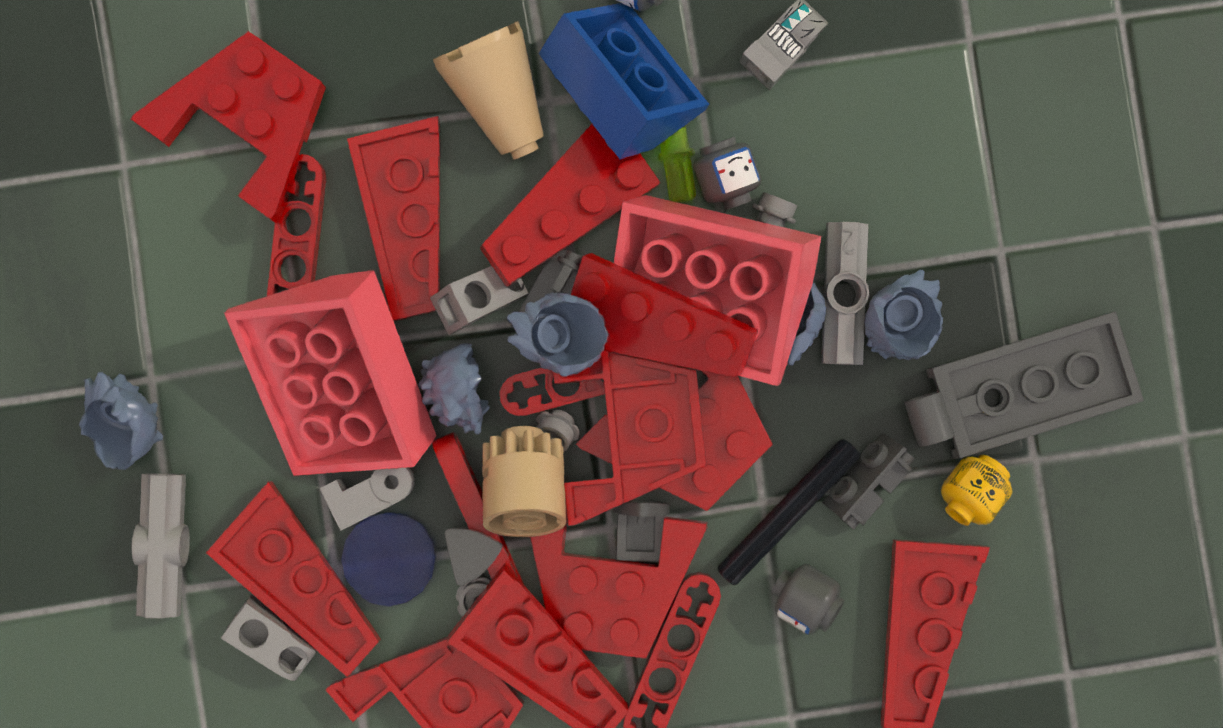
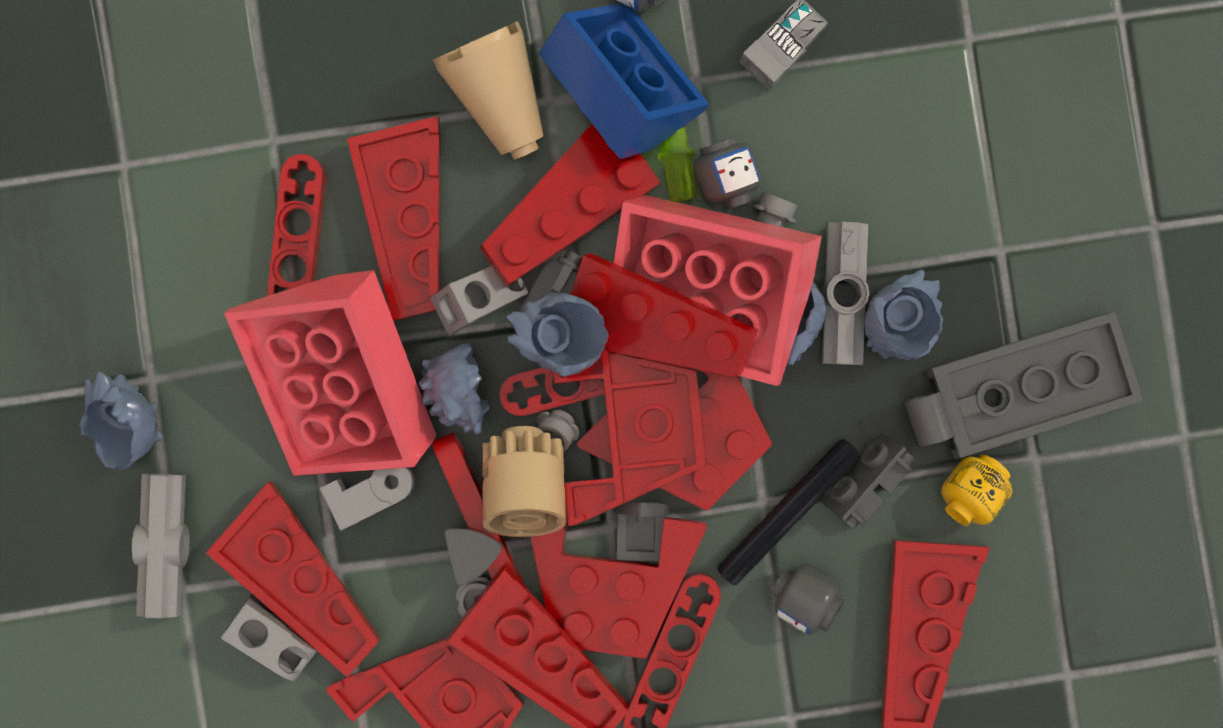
(256, 98): red wing -> none
(389, 558): clear blue tile -> none

